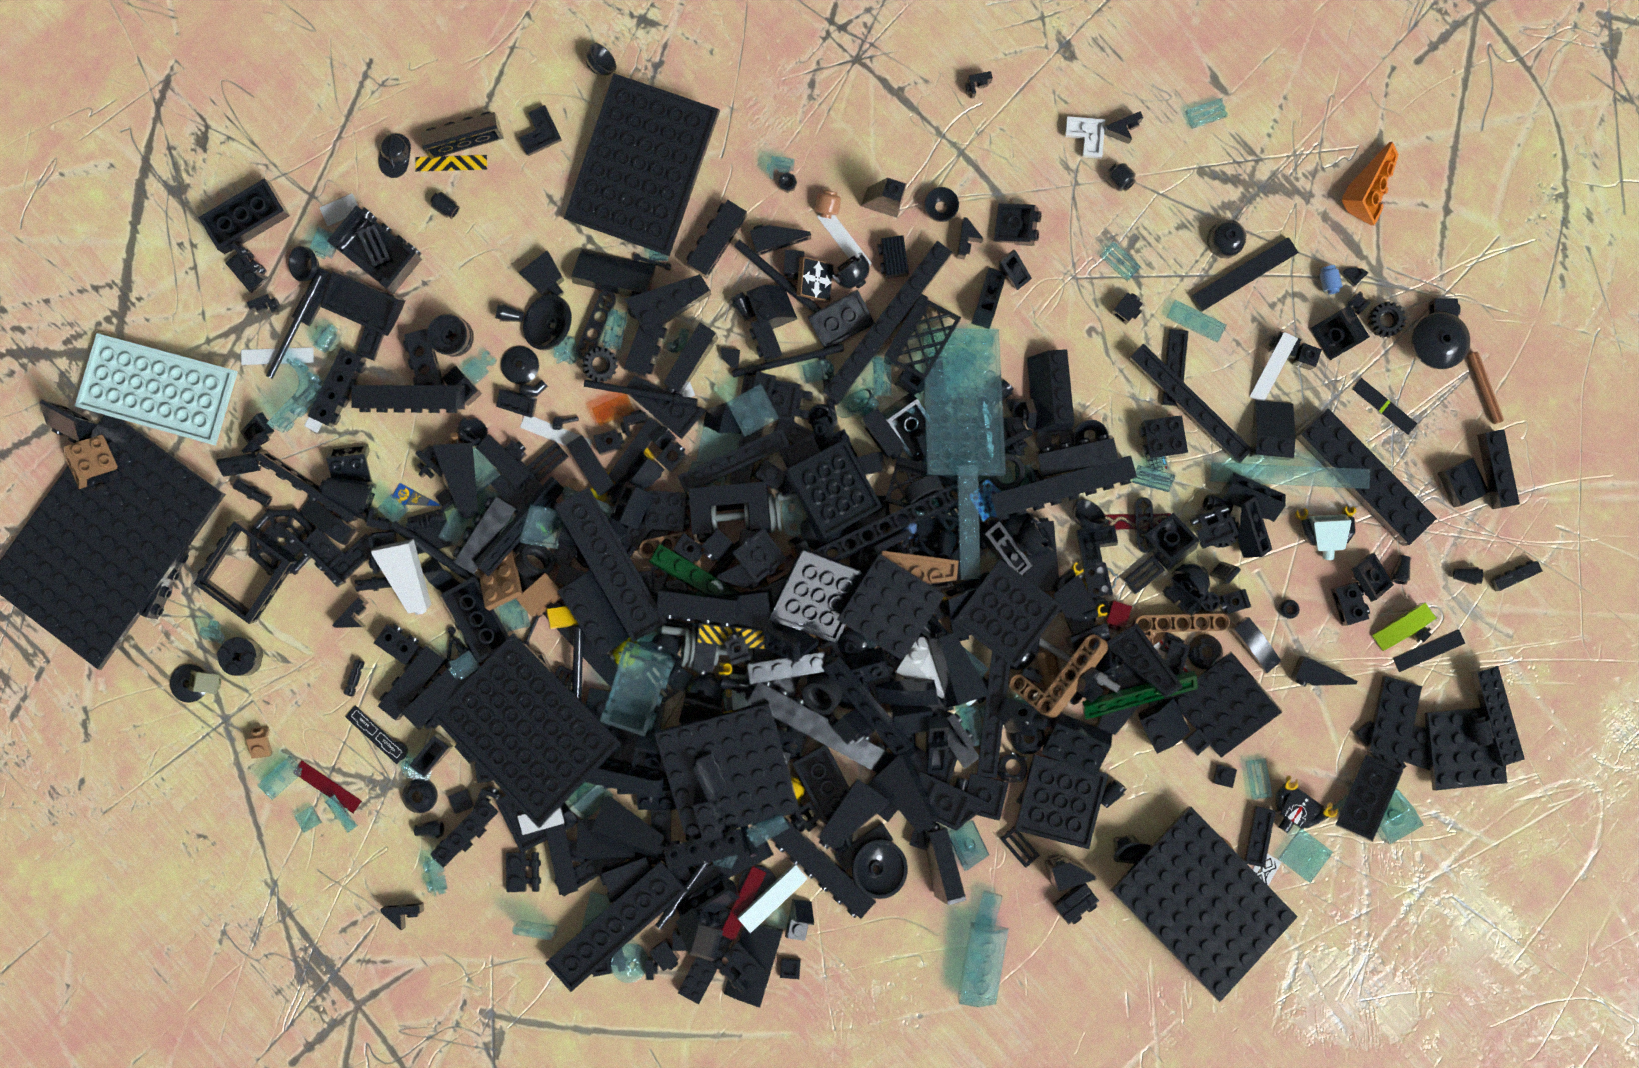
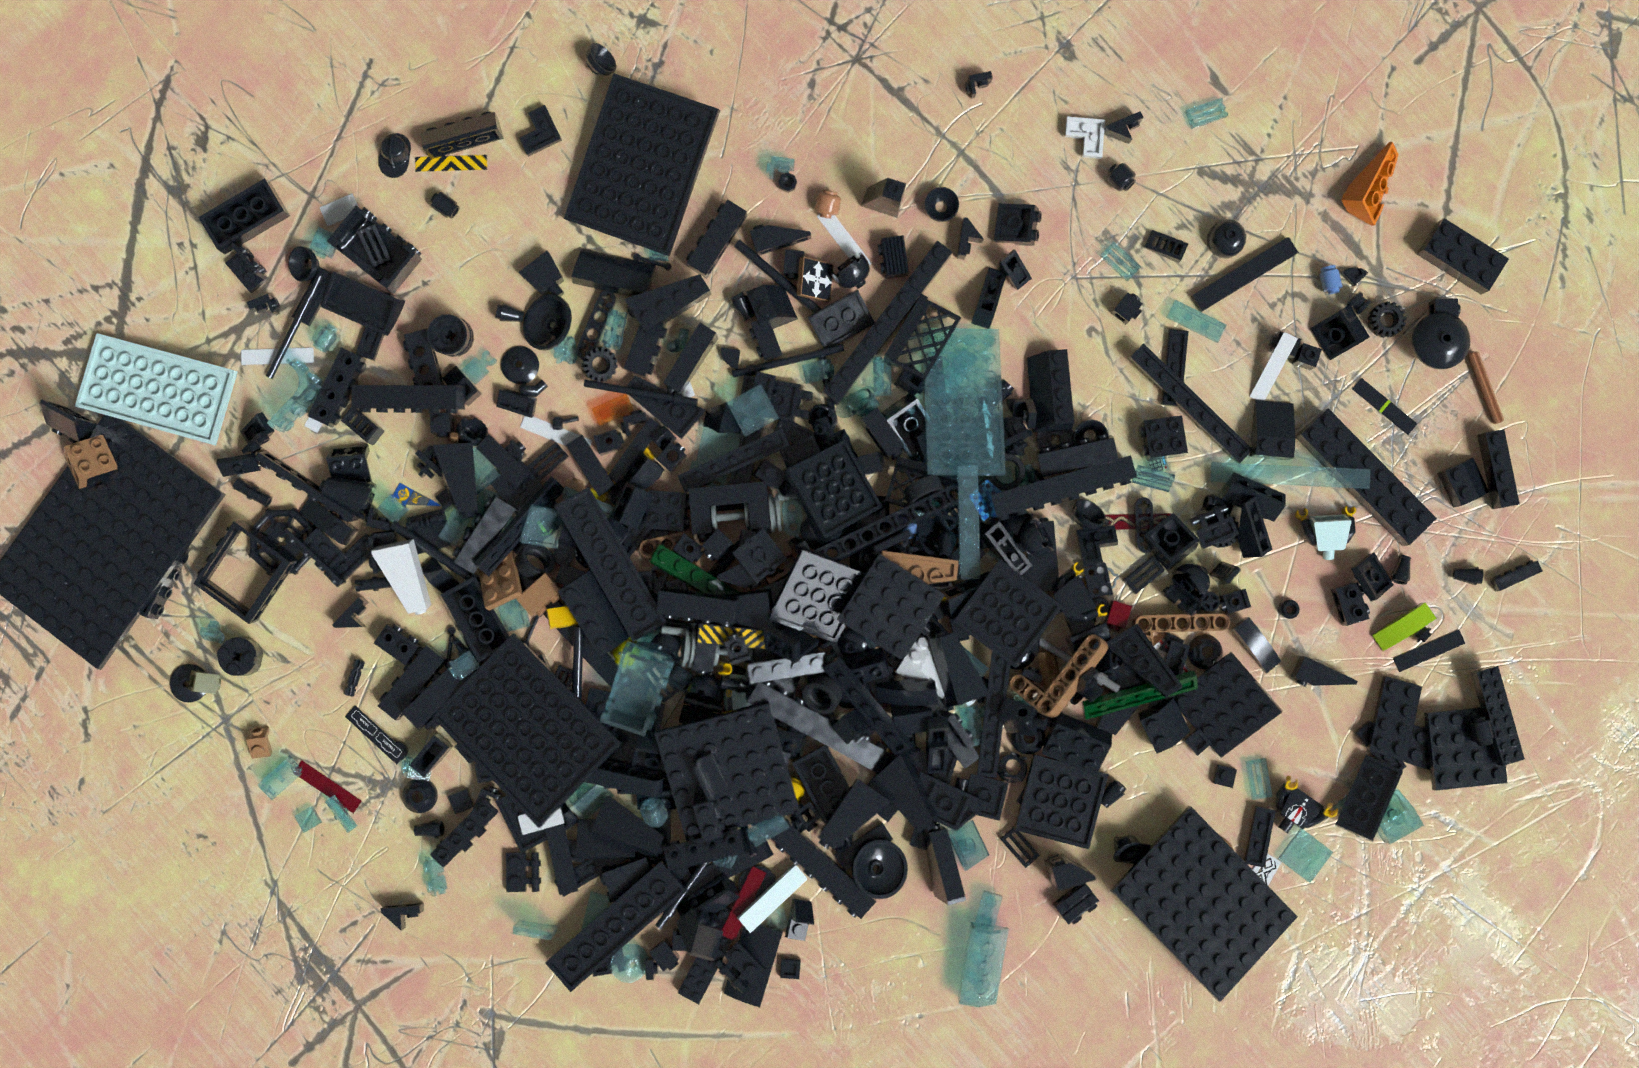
(373, 431): none -> black slope
(441, 424): none -> black brick
(654, 812): none -> clear light blue head
(1169, 240): none -> black slope
(1462, 256): none -> black brick

